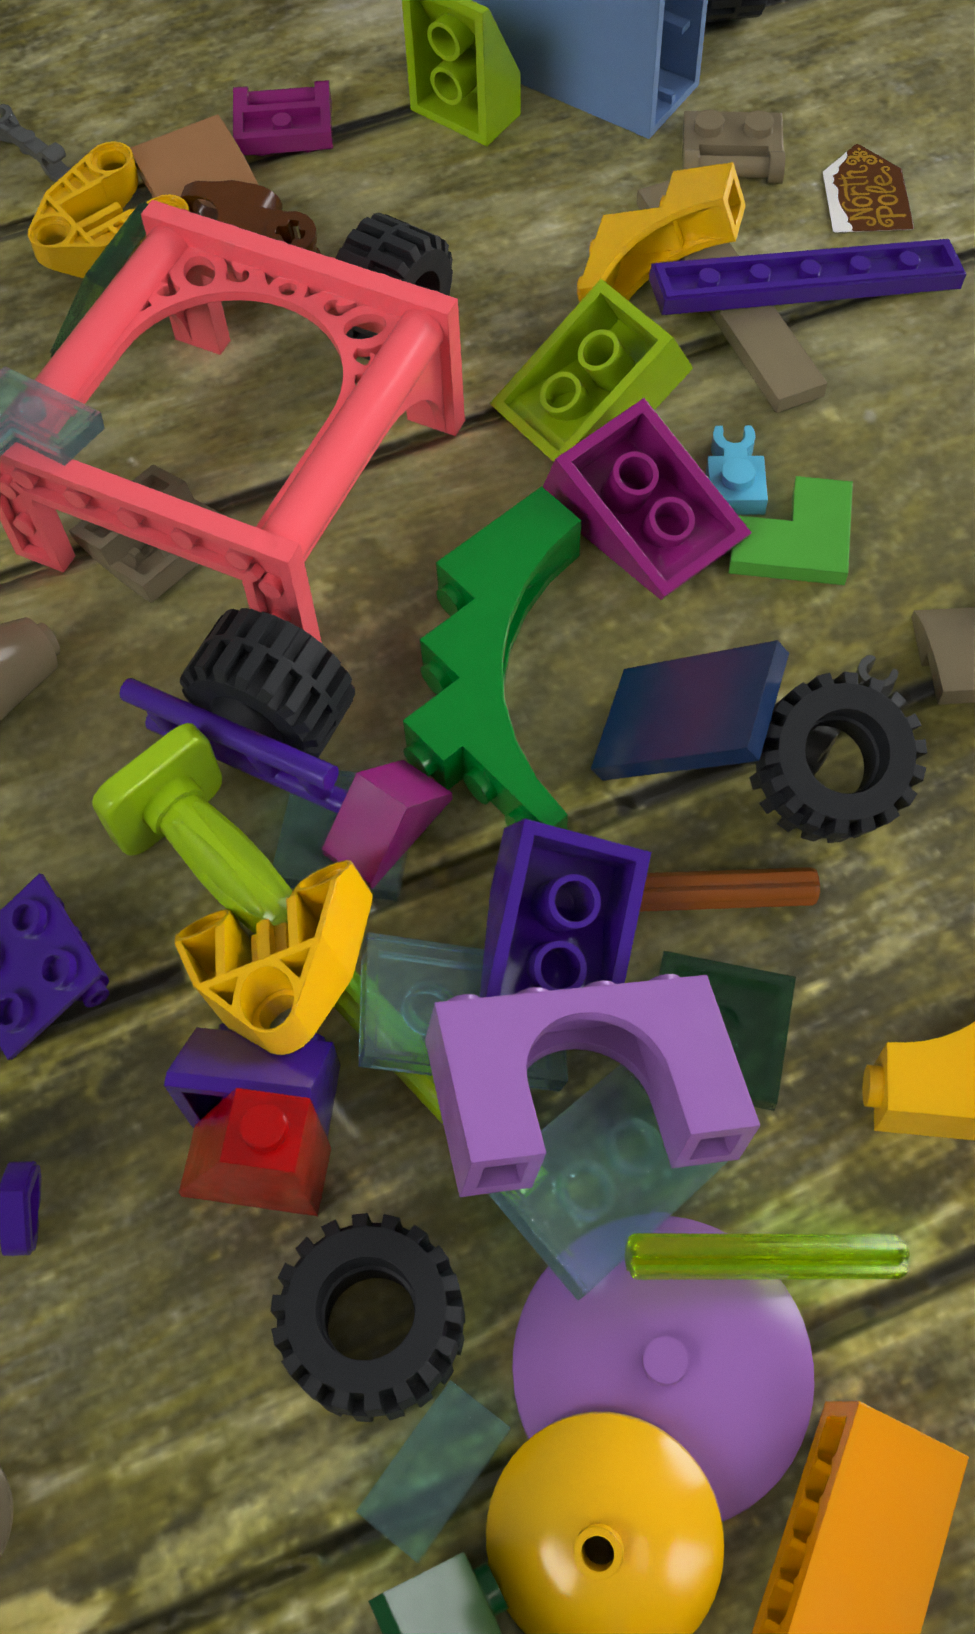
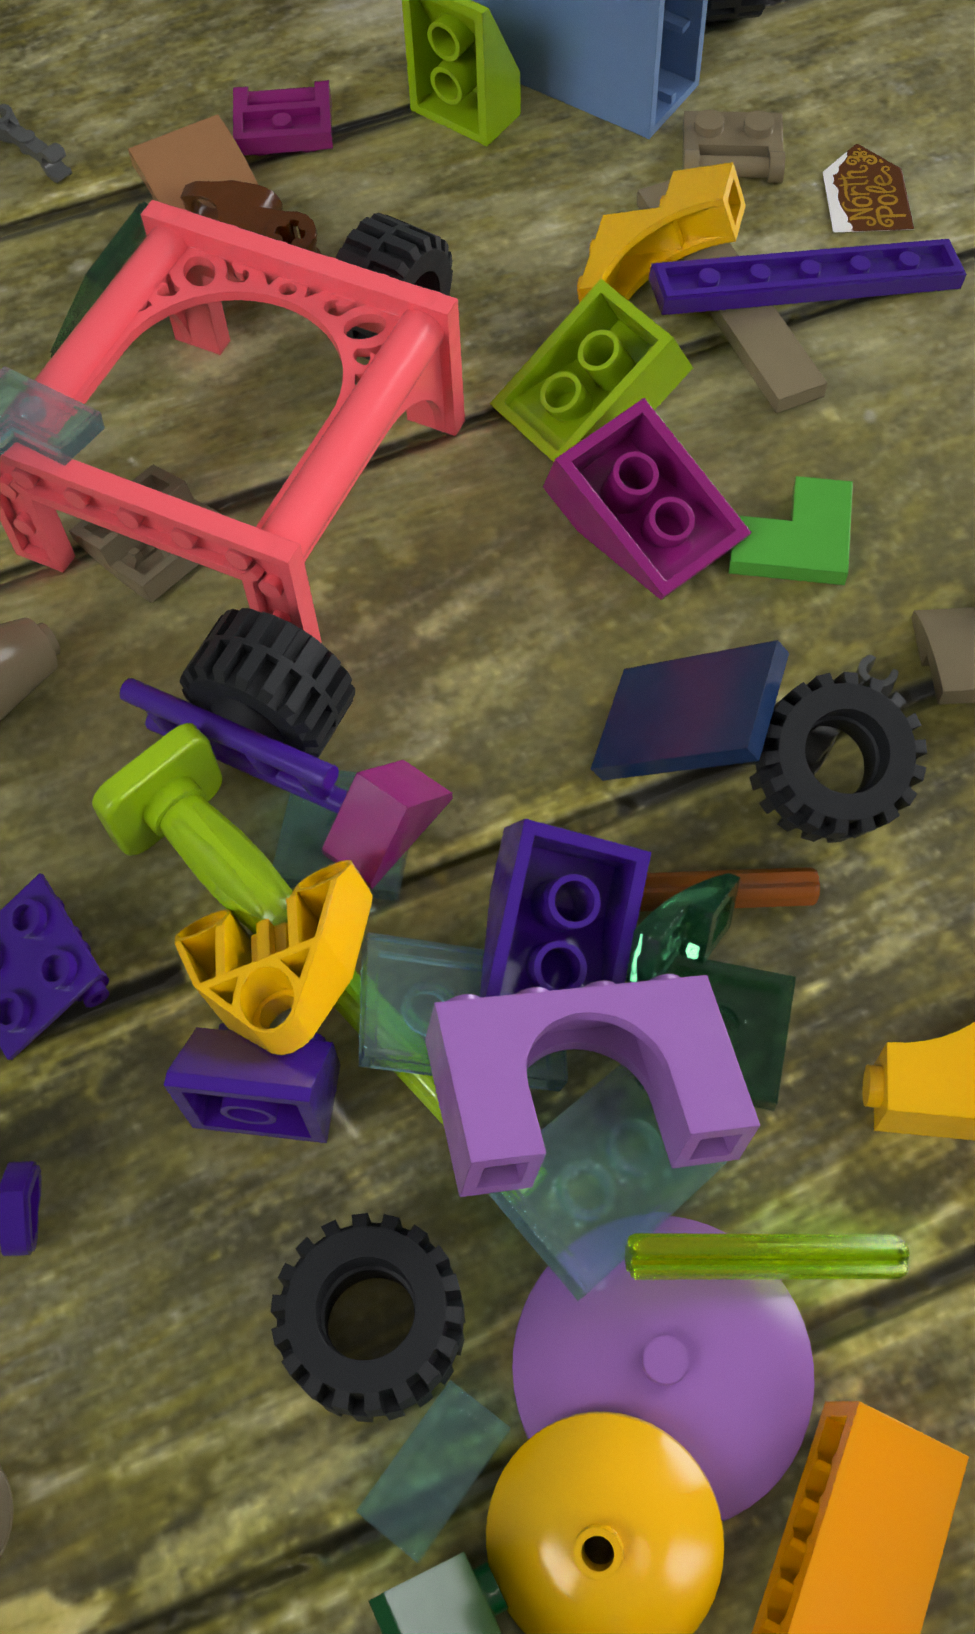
(85, 209): yellow connector -> none
(259, 1153): red slope -> none
(487, 593): green arch -> none
(684, 925): none -> clear green slope
(738, 473): medium azure plate -> none

